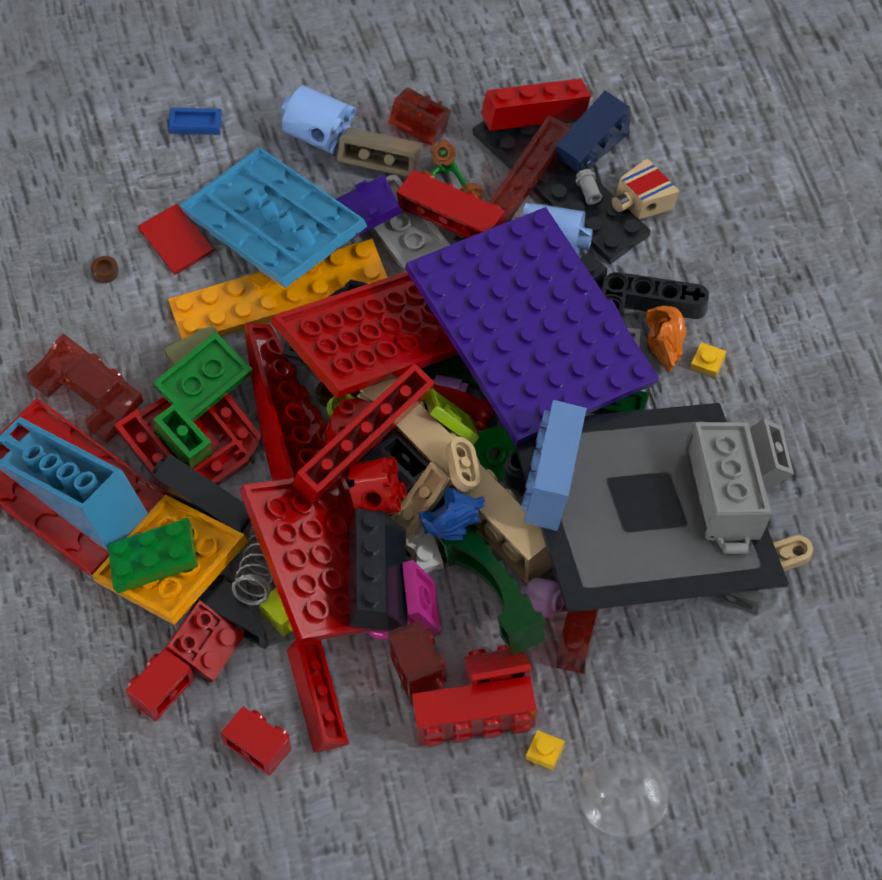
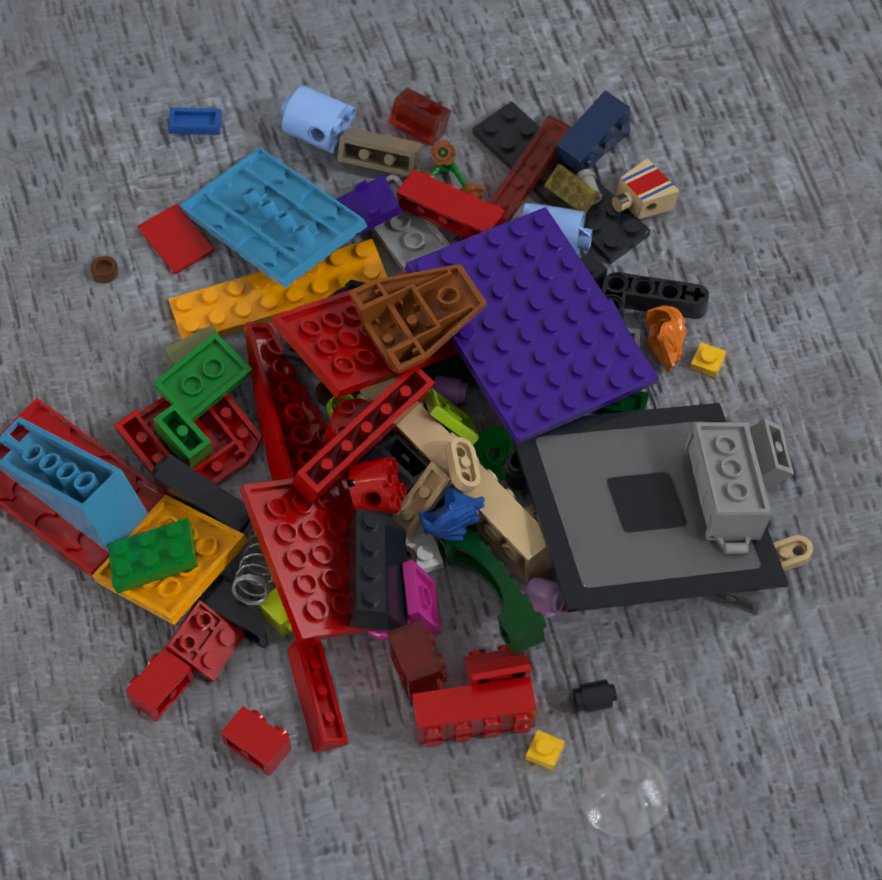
(91, 380): clear red bracket -> none
(416, 312): none -> dark orange wedge
(477, 409): red piece -> none
(533, 103): red brick -> none
(553, 465): medium blue brick -> none
(571, 189): none -> clear yellow tile
(577, 640): clear red brick -> none
(594, 696): none -> black brick

